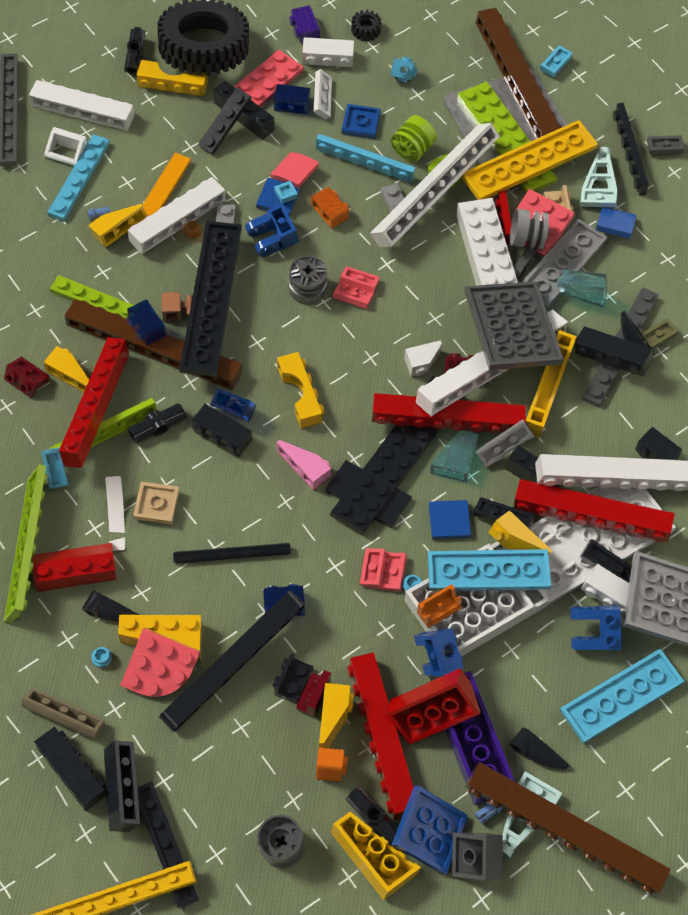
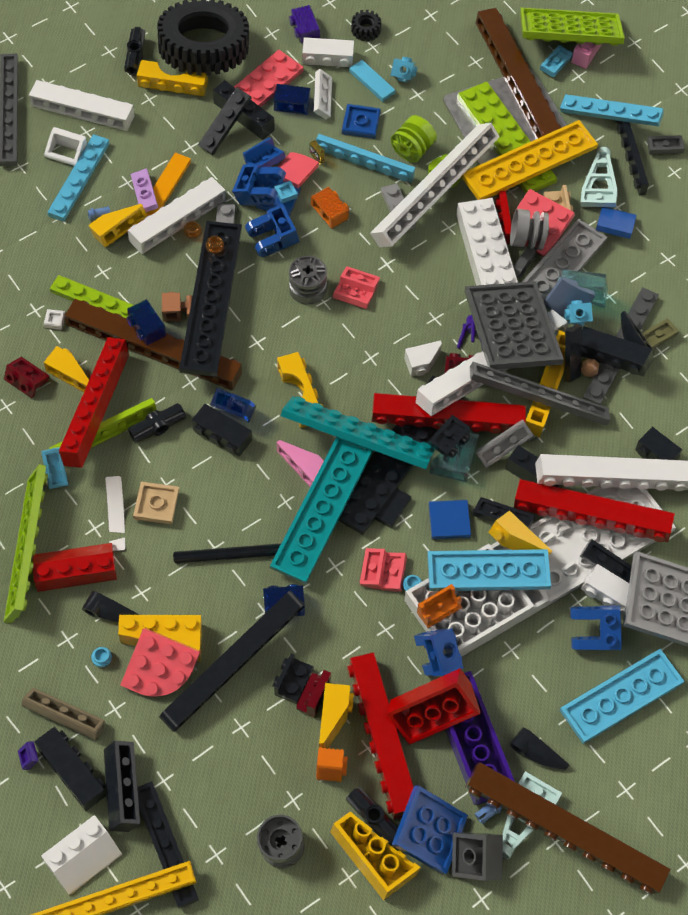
(28, 755): none -> dark purple tile
(54, 319): none -> white tile
(81, 855): none -> white slope
(144, 190): none -> lavender plate
(214, 244): none -> clear orange plate
(250, 184): none -> blue brick
(264, 154): none -> blue bracket
(316, 151): none -> clear yellow tile
(321, 510): none -> teal plate
(358, 432): none -> teal plate
(372, 80): none -> medium azure tile
(450, 437): none -> black bracket
(470, 327): none -> dark purple plant
(539, 393): none -> dark grey plate
(565, 292): none -> sand blue slope
(571, 26): none -> lime plate
(573, 352): none -> black tile
(584, 54): none -> bright pink slope
(584, 309): none -> medium azure brick
(590, 367): none -> medium nougat tile
(612, 110): none -> medium azure plate

